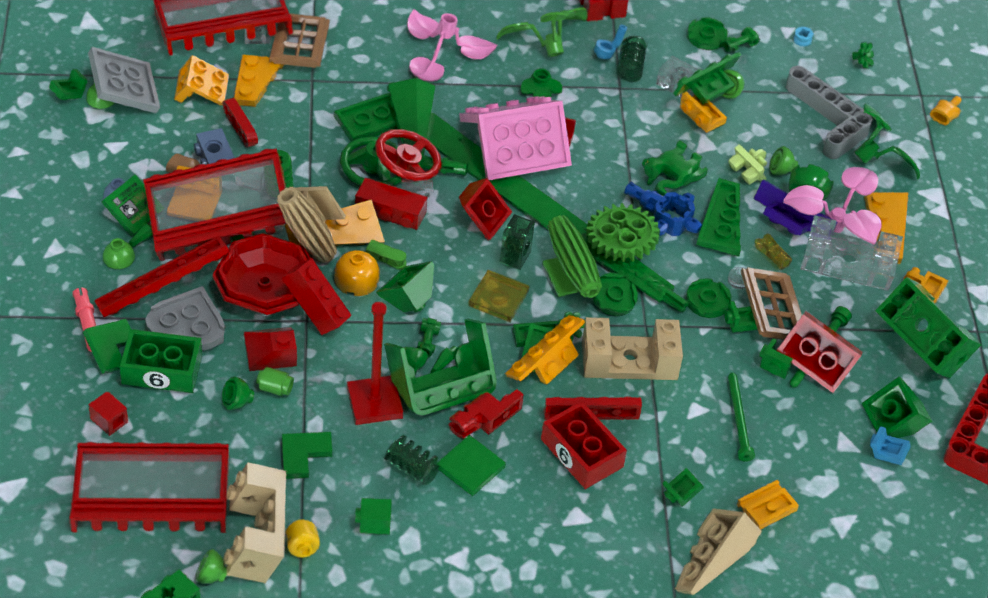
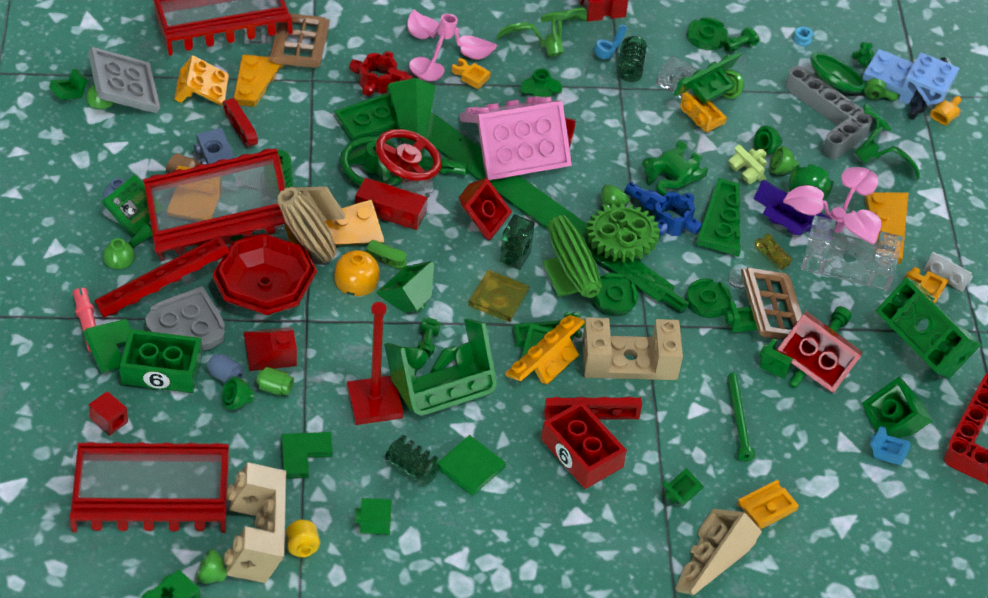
(224, 367): none -> sand blue brick
(316, 296): red brick -> none
(385, 64): none -> red piece
(472, 75): none -> light orange plate
(485, 413): red plate -> none
(613, 195): none -> bright green brick
(767, 139): none -> green brick
(836, 73): none -> green dish
(877, 89): none -> bright green plate
(917, 83): none -> light blue piece
(957, 276): none -> white hinge

